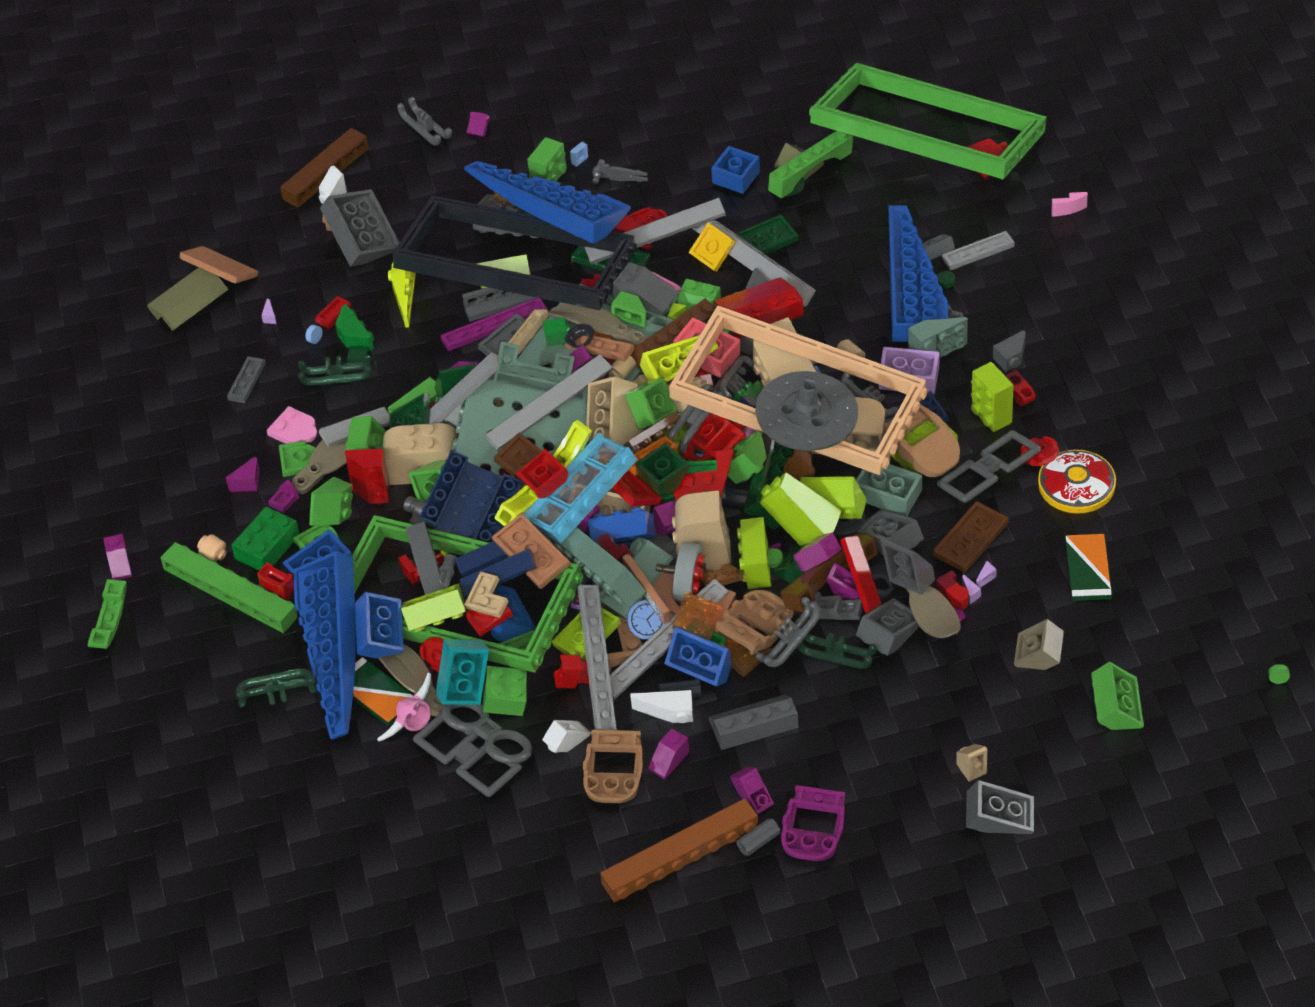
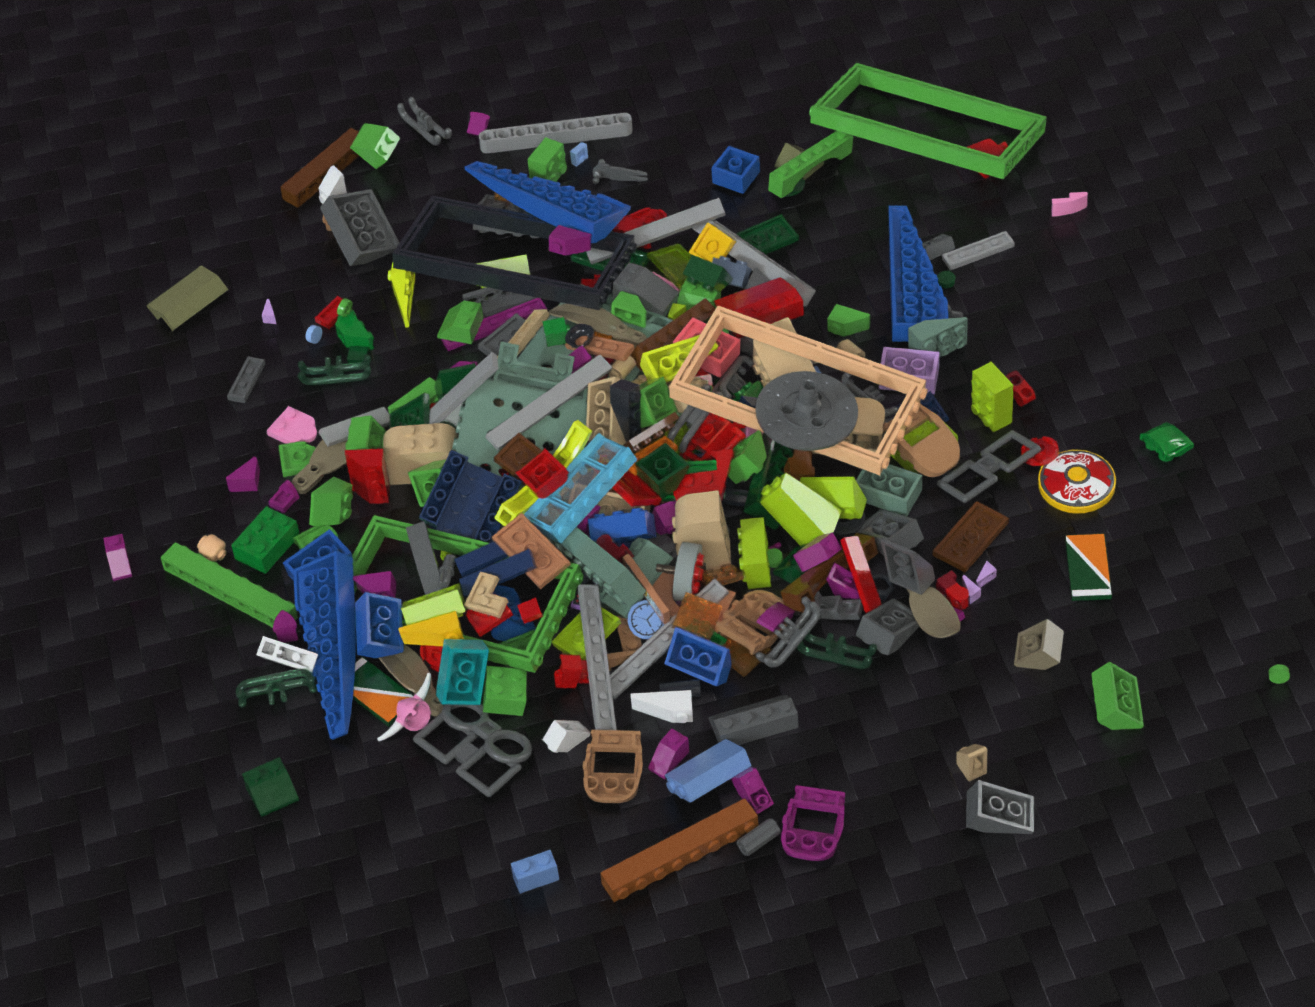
(109, 615): bright green slope -> none
(218, 264): nougat tile -> none
(270, 786): none -> dark green slope
(276, 581): red piece -> none
(285, 627): none -> magenta tile
(287, 654): none -> white slope
(344, 307): none -> bright green tile
(375, 144): none -> bright green slope
(377, 583): none -> magenta slope
(410, 570): red bracket -> none
(414, 506): flat silver piece -> none
(433, 630): none -> yellow slope
(462, 322): none -> bright green slope
(530, 610): none -> red tile
(535, 871): none -> medium blue piece
(562, 131): none -> light grey beam
(569, 241): none -> magenta slope
(626, 405): none -> black slope
(672, 262): none -> clear neon green piece
(706, 274): none -> dark green slope
(707, 770): none -> medium blue brick
(738, 271): none -> sand blue brick
(775, 616): none -> magenta slope
(847, 321): none -> bright green slope
(1010, 351): dark grey slope -> none
(1167, 441): none -> green slope

